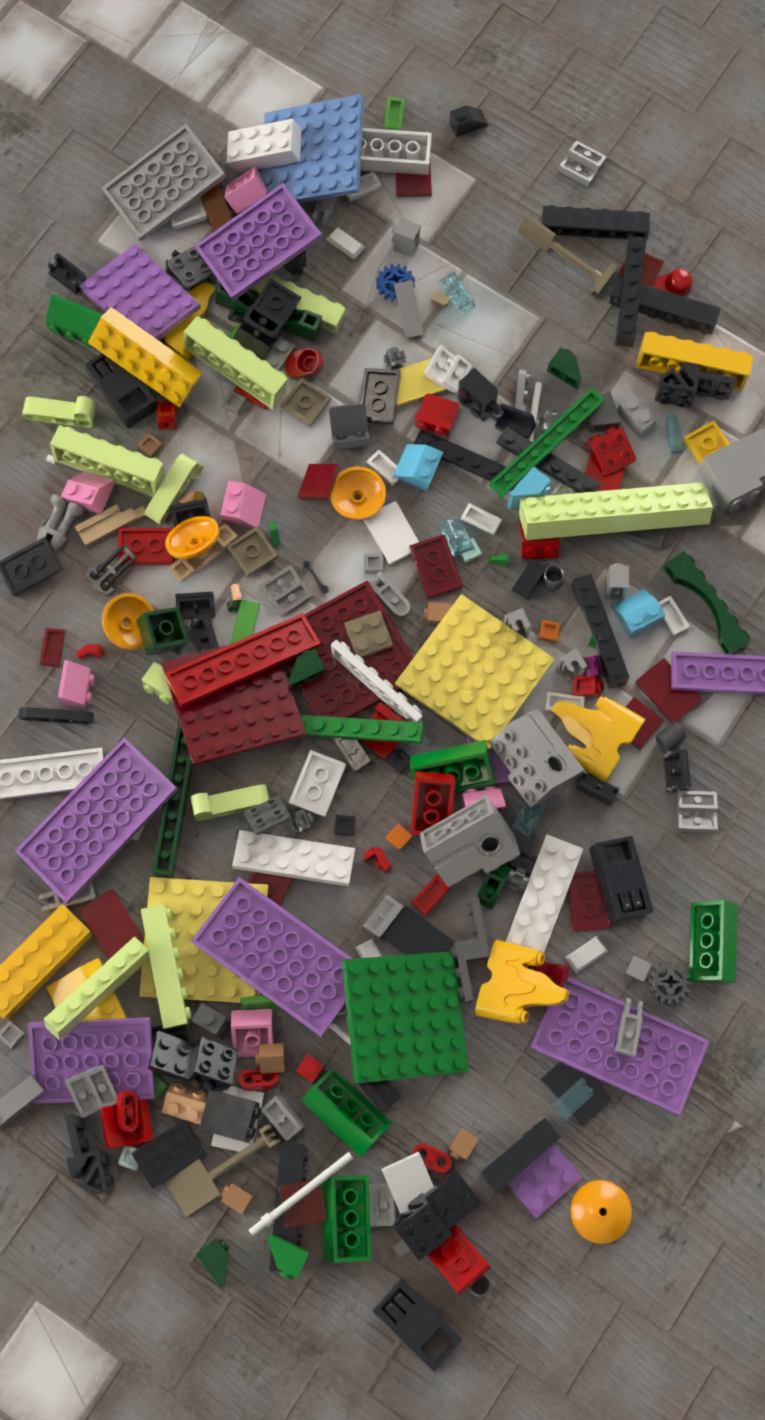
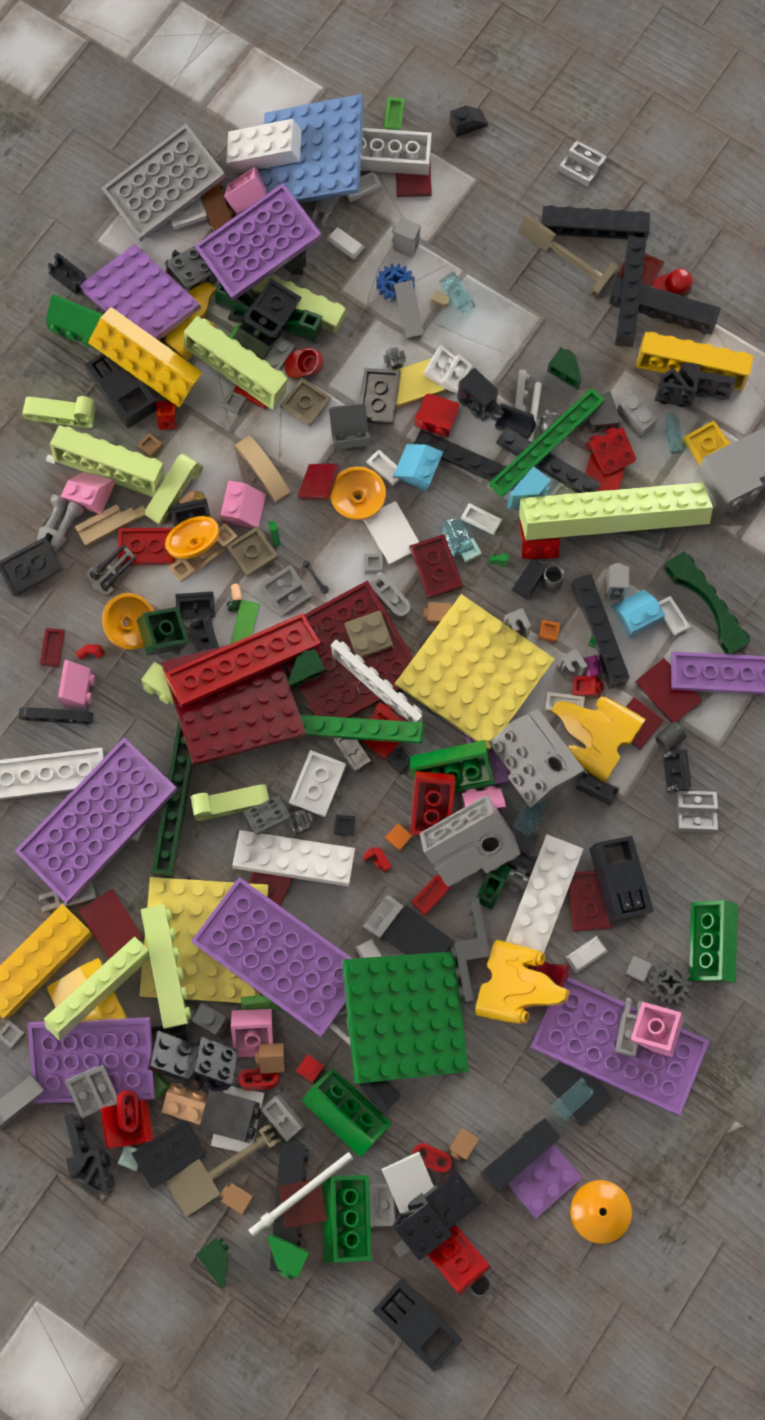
(263, 468): none -> tan slope
(657, 1029): none -> bright pink slope

